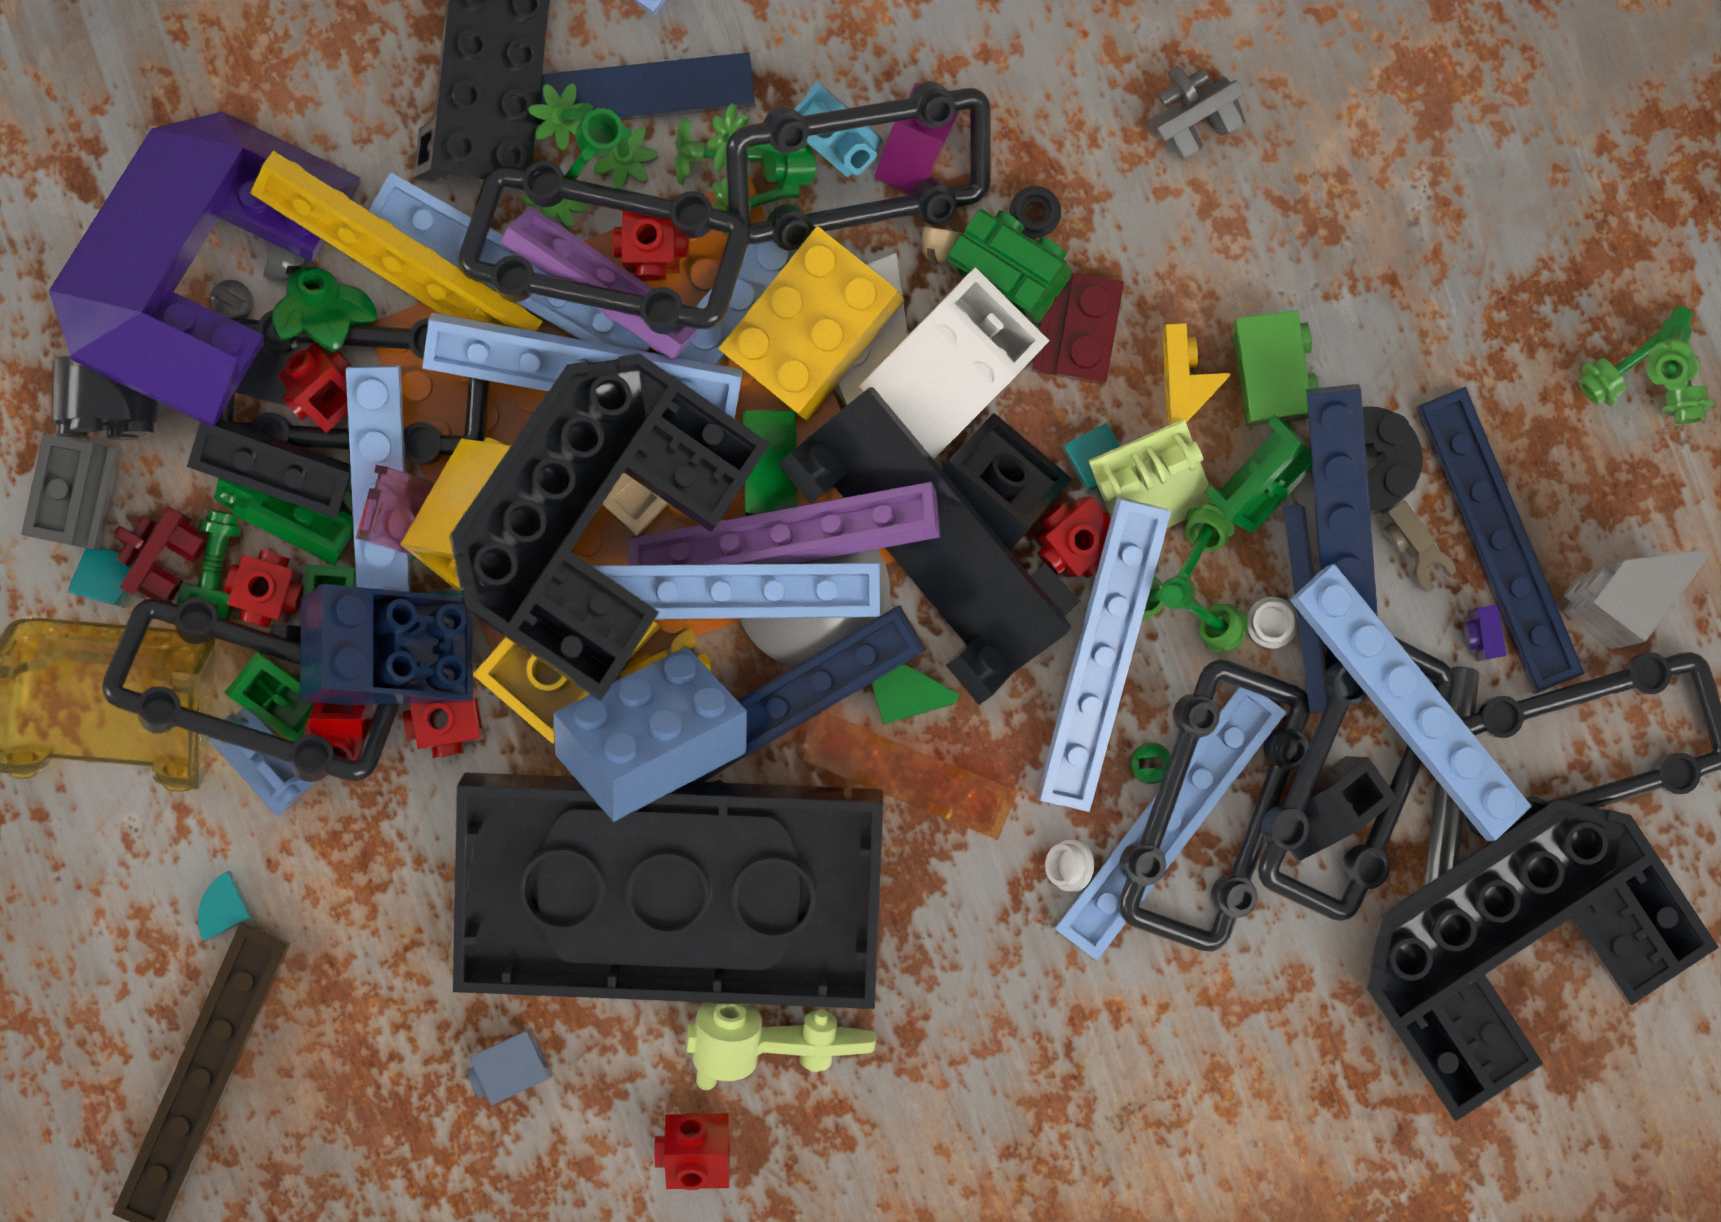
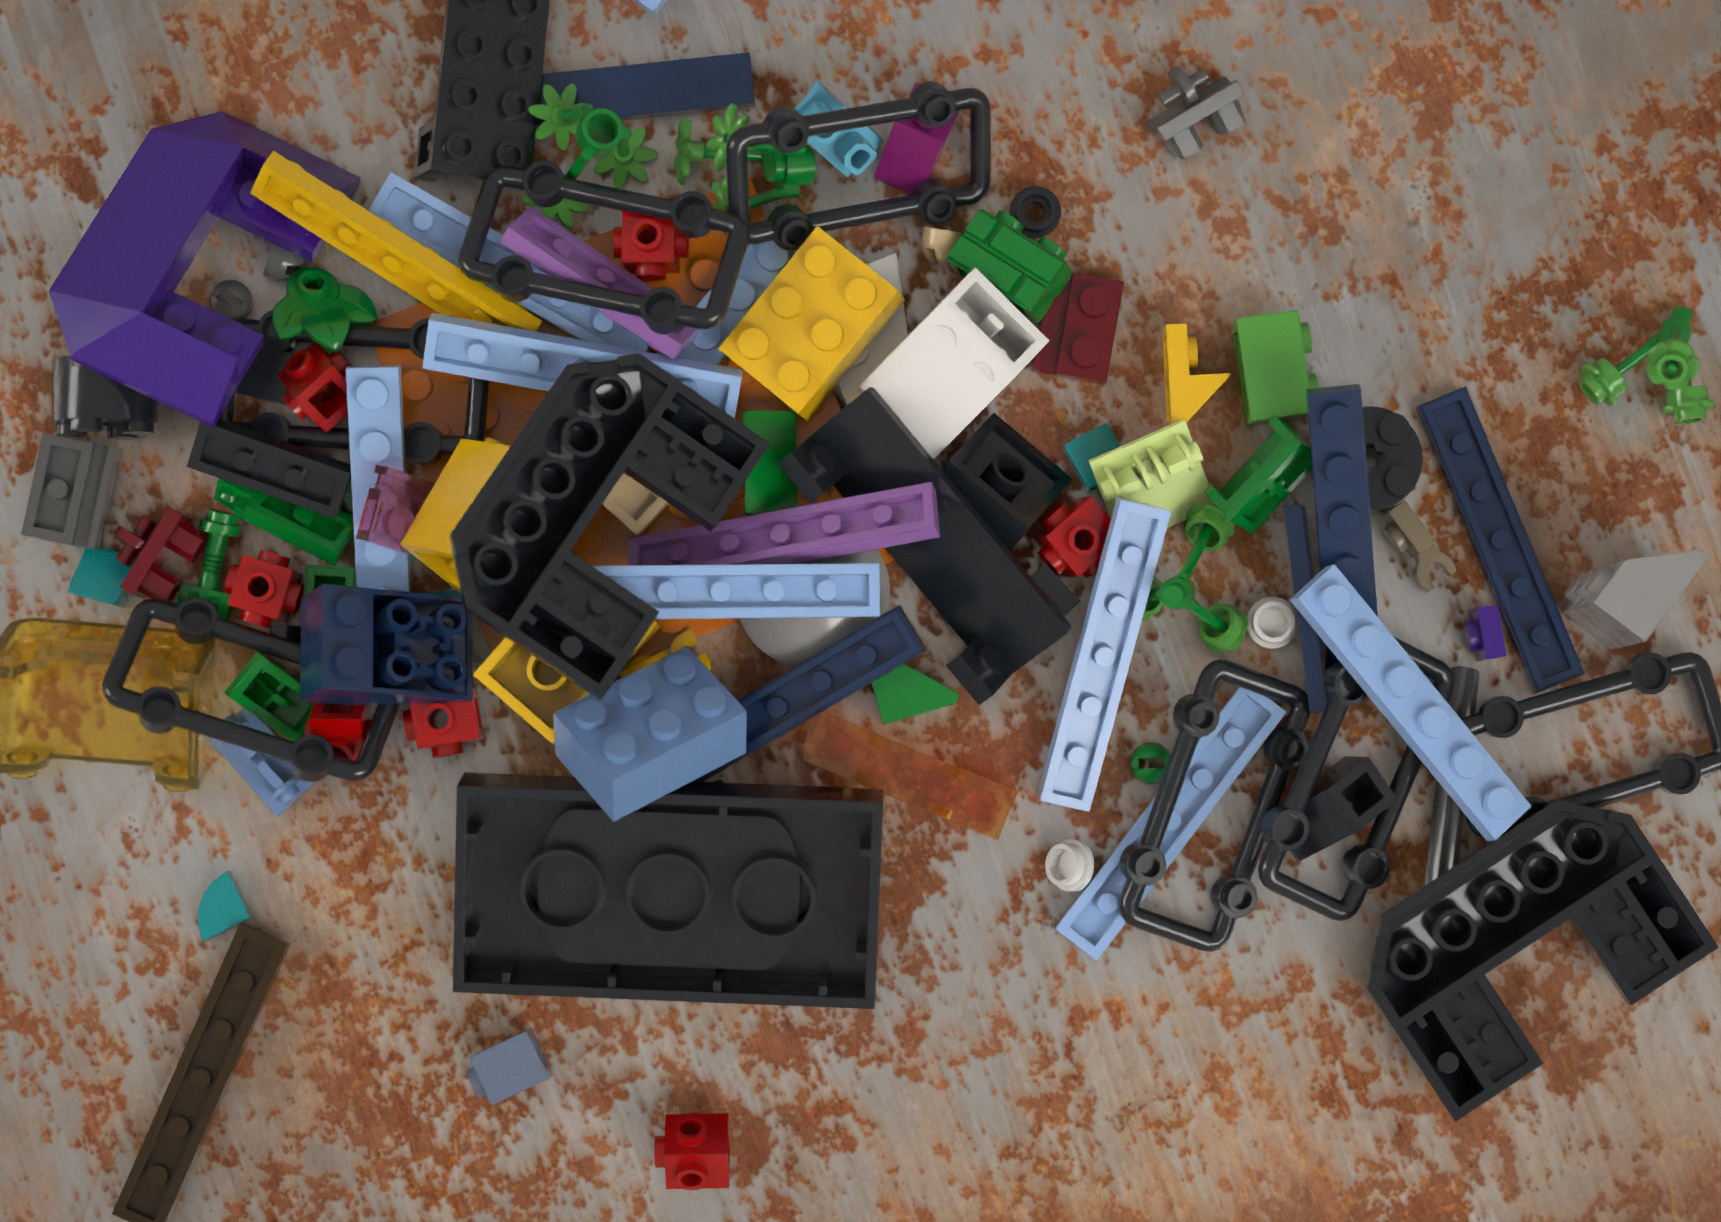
(732, 1036): yellowish green piece -> none

